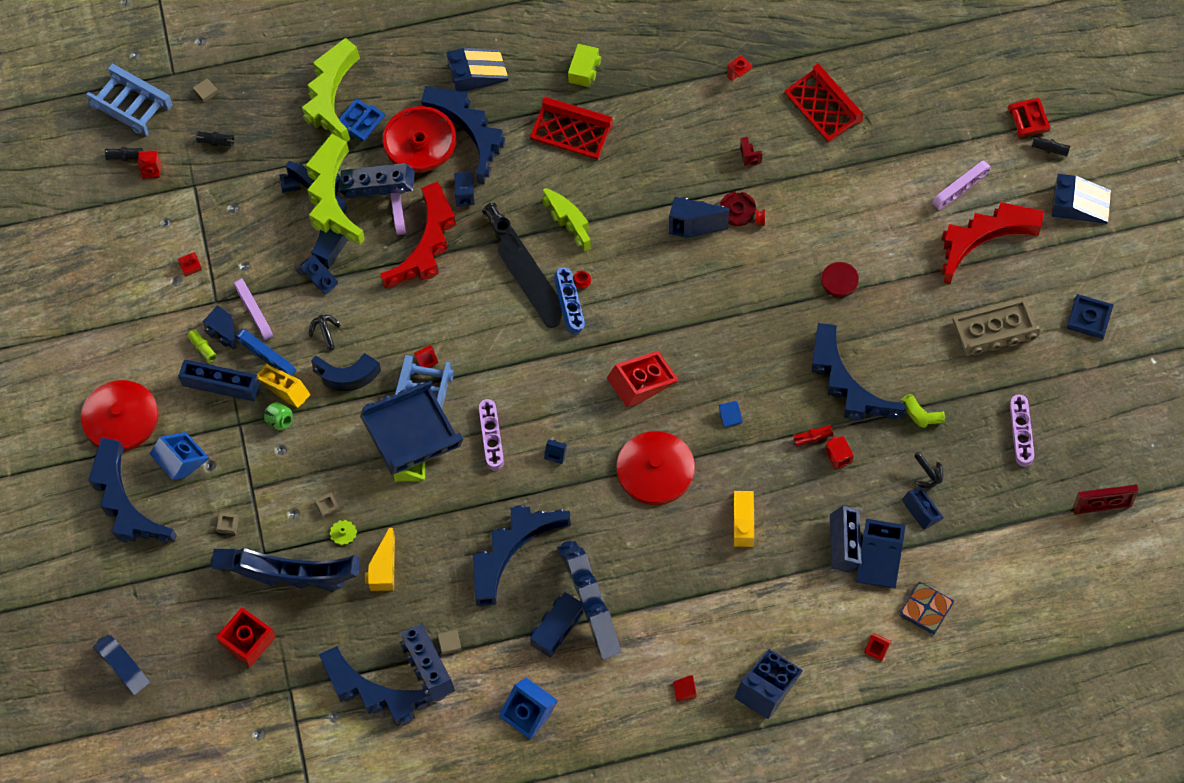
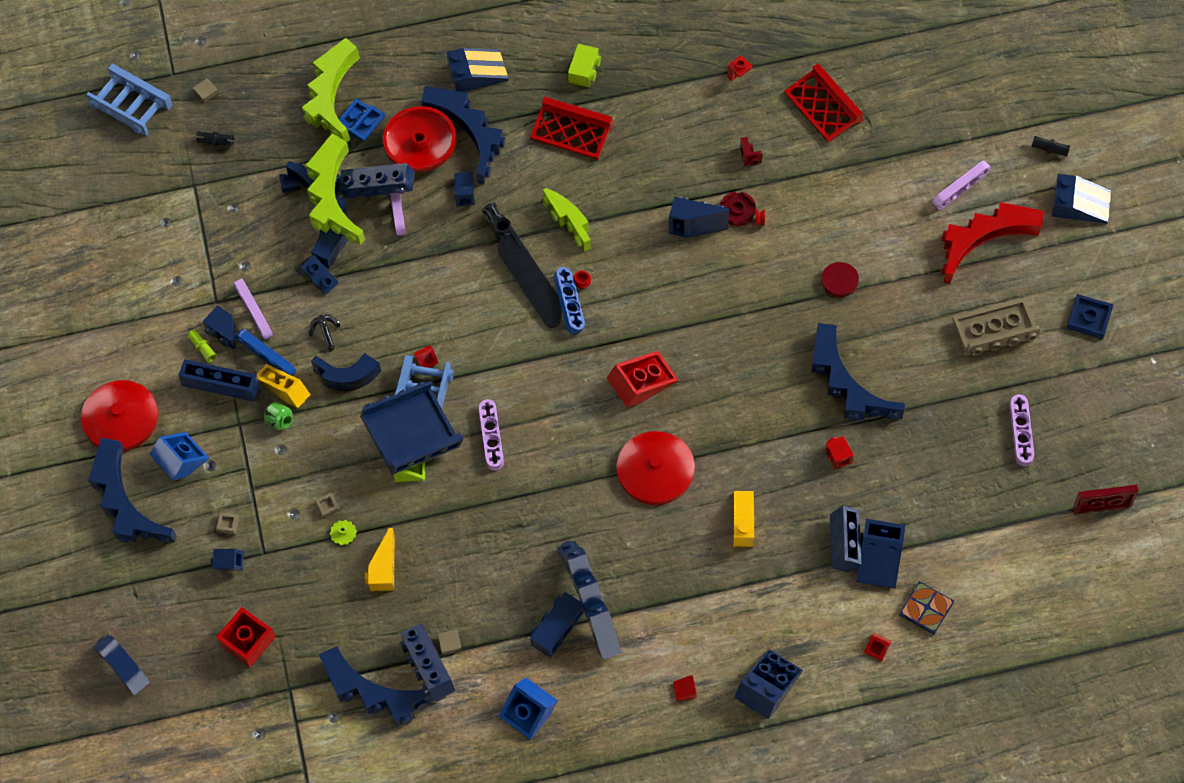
(122, 154): black pin -> none
(149, 164): red brick -> none
(189, 264): red tile -> none
(298, 573): dark blue arch -> none
(433, 242): red arch -> none
(525, 526): dark blue arch -> none
(555, 451): dark blue tile -> none
(730, 414): blue slope -> none
(813, 435): red pin -> none
(919, 415): lime arm -> none
(922, 508): dark blue slope -> none
(935, 476): black piece -> none
(1034, 115): red plate -> none

